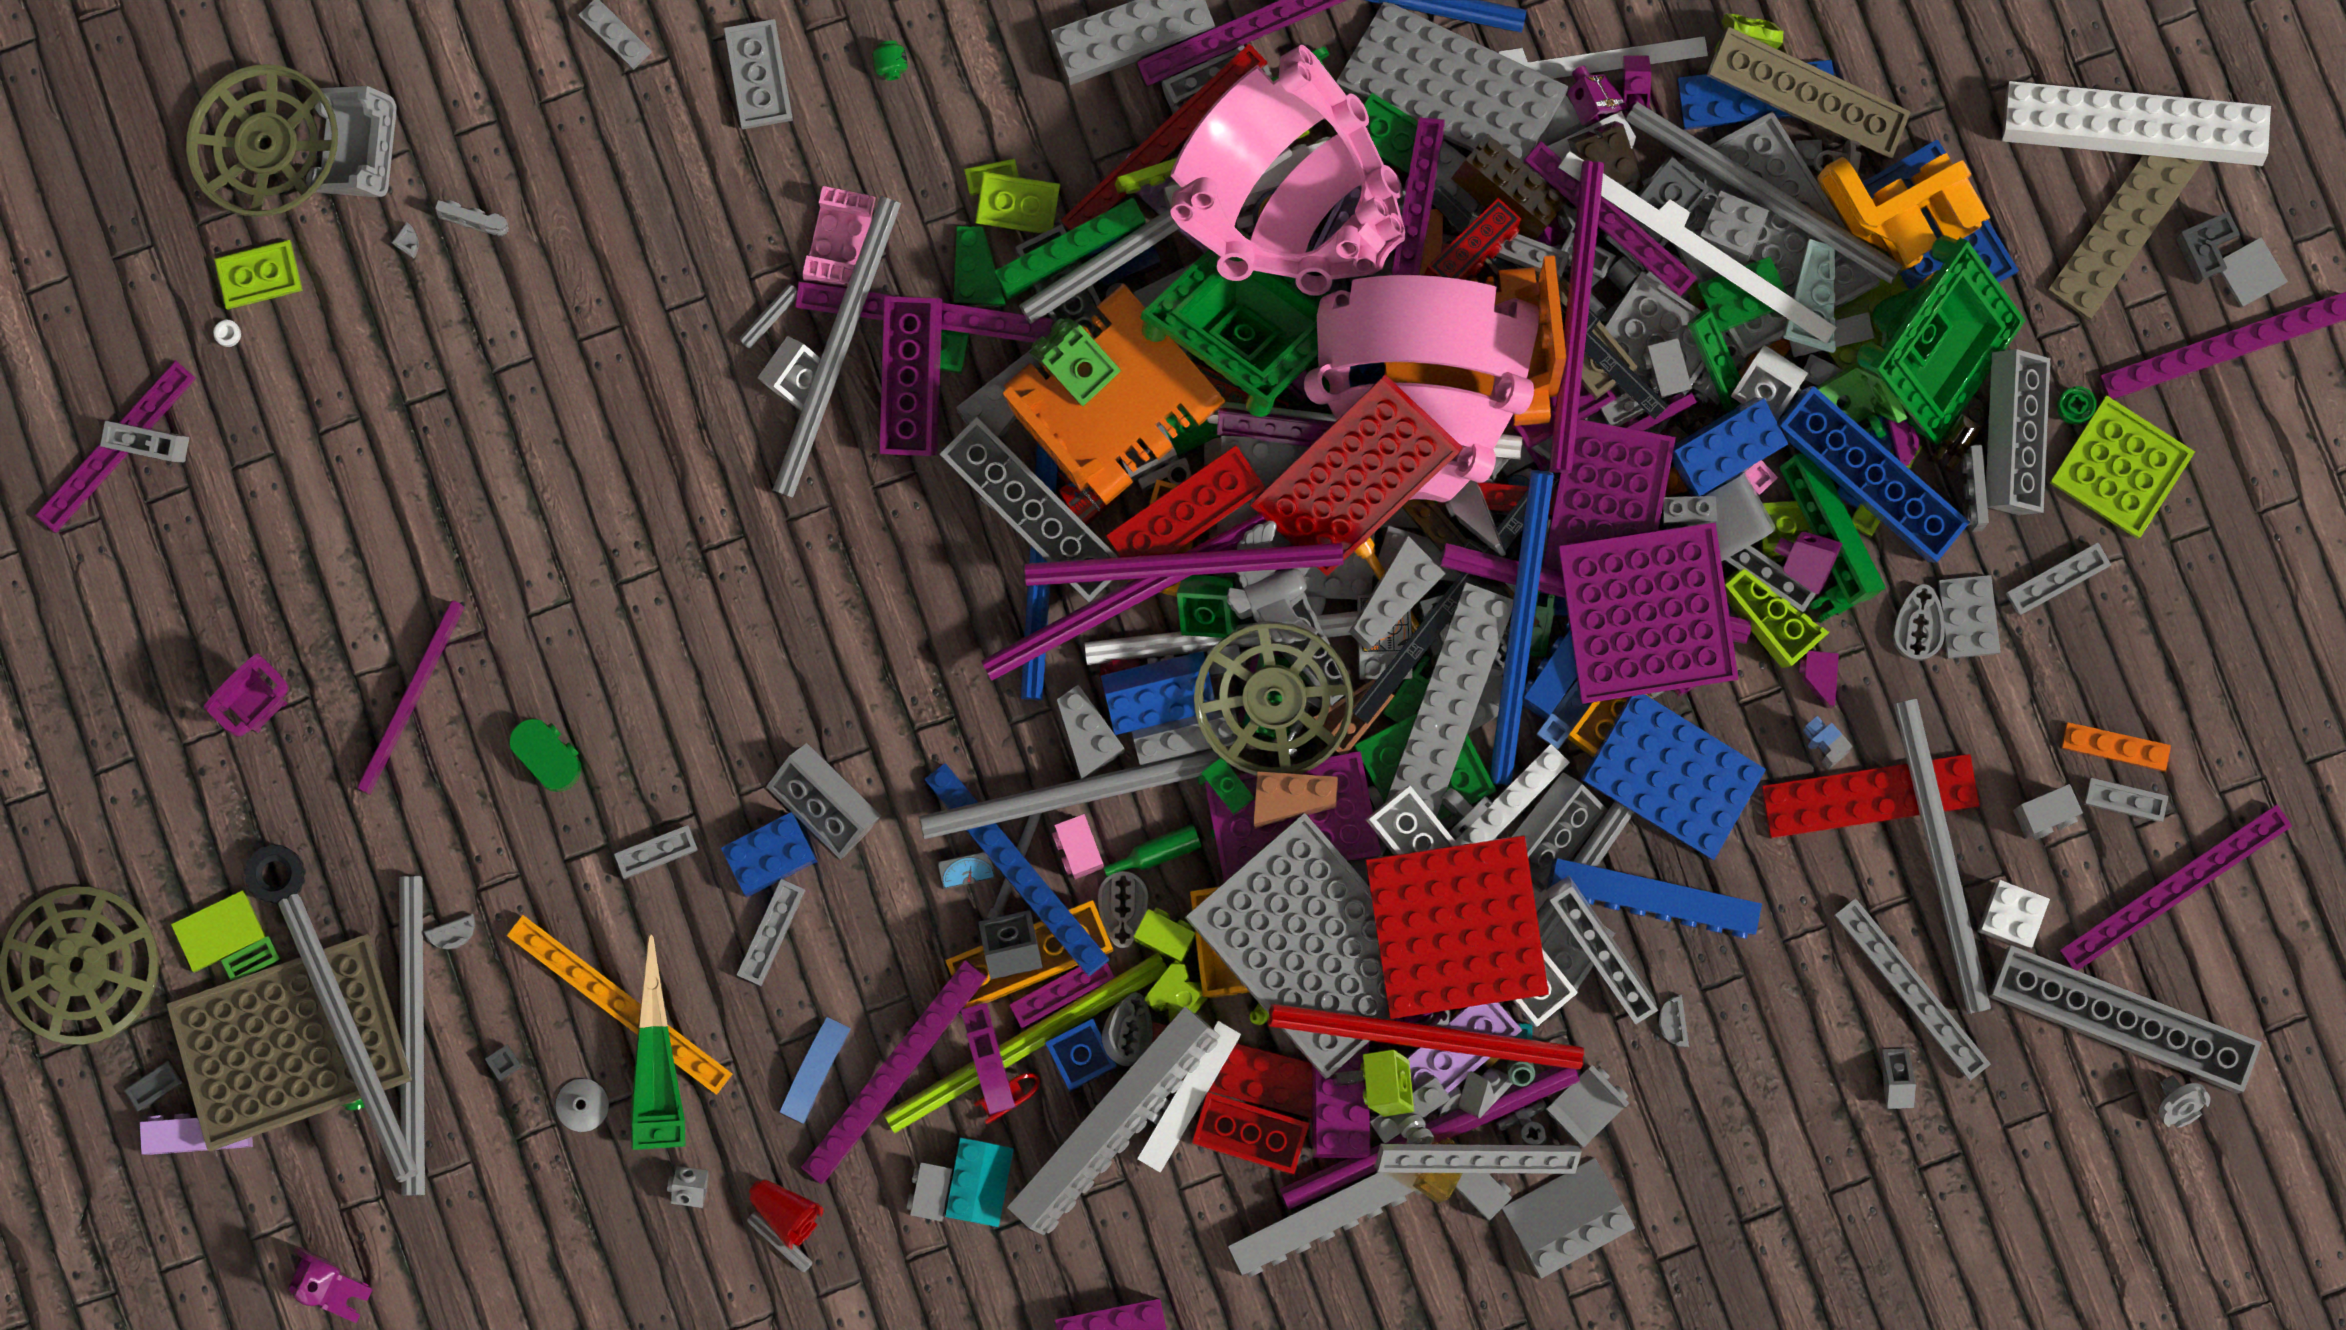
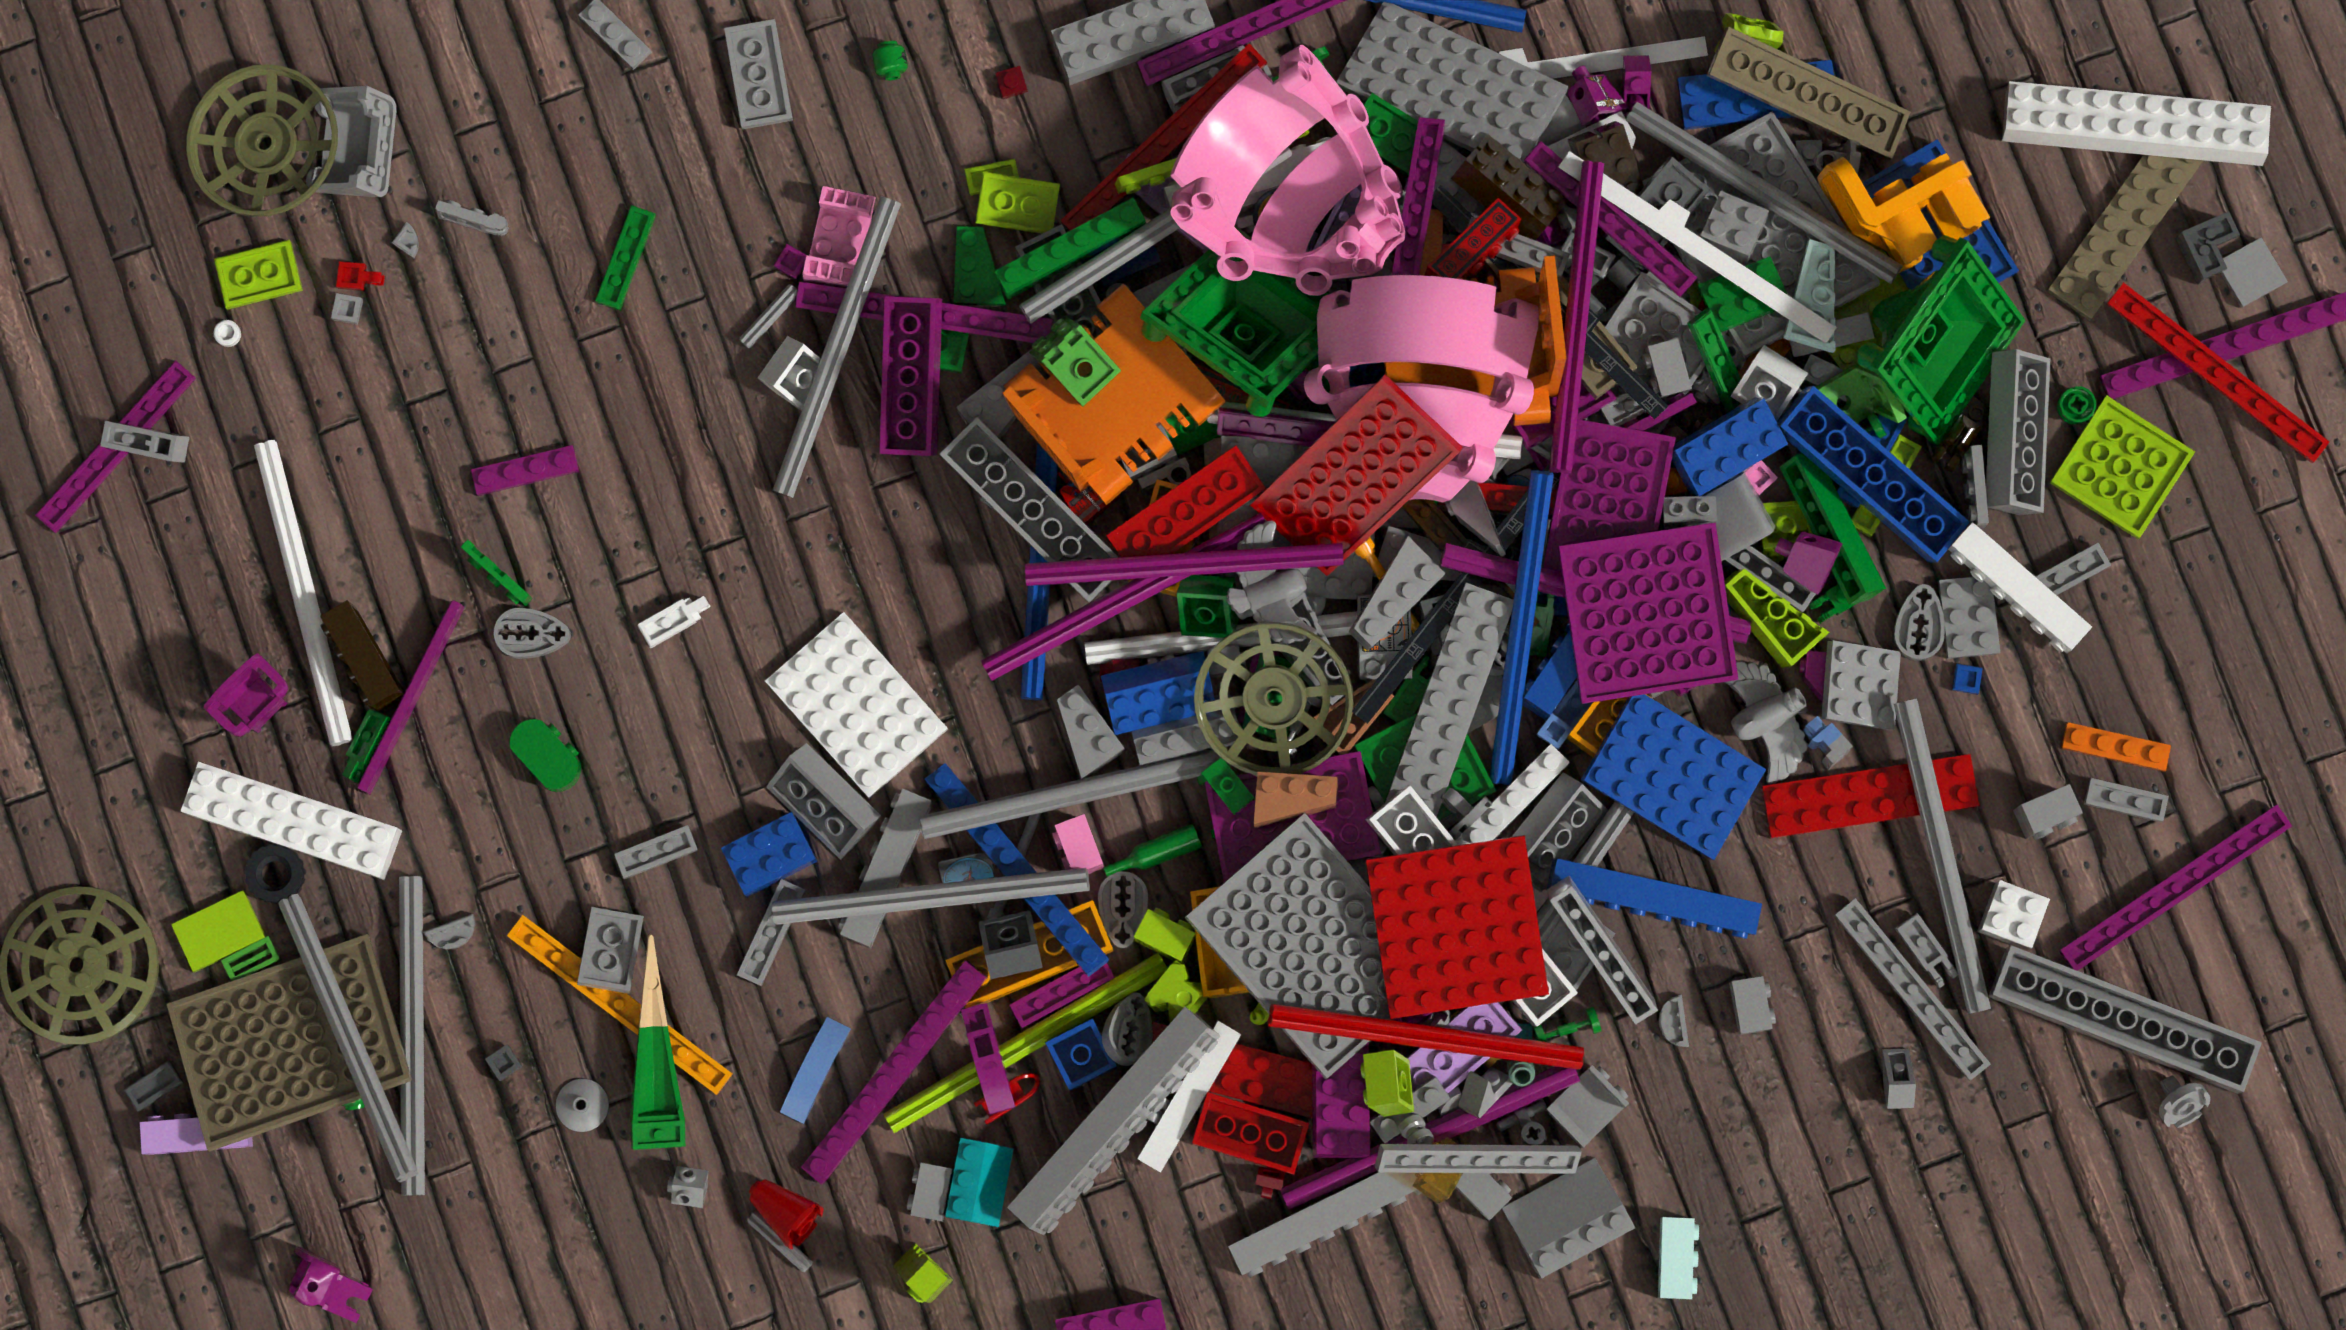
(291, 820): none -> white brick
(303, 593): none -> white axle
(347, 308): none -> light grey plate
(354, 276): none -> red plate
(362, 654): none -> dark brown piece
(365, 744): none -> green hinge
(496, 576): none -> green wing
(525, 470): none -> magenta plate
(525, 647): none -> light grey piece
(610, 950): none -> light grey plate
(625, 258): none -> green tile
(672, 620): none -> white hinge
(790, 261): none -> magenta tile
(856, 705): none -> white plate
(888, 861): none -> light grey brick
(922, 1275): none -> lime wedge
(930, 896): none -> light grey axle
(1011, 82): none -> dark red plate
(1270, 1180): none -> dark red tile
(1348, 1078): clear smoke tile -> none
(1570, 1027): none -> green wheel
(1677, 1258): none -> light aqua brick
(1751, 1005): none -> light grey brick
(1770, 716): none -> light grey animal
(1860, 685): none -> light grey plate
(1903, 440): magenta tile -> none
(1925, 948): none -> light grey hinge
(1967, 679): none -> blue tile
(2019, 588): none -> white brick
(2217, 372): none -> red plate

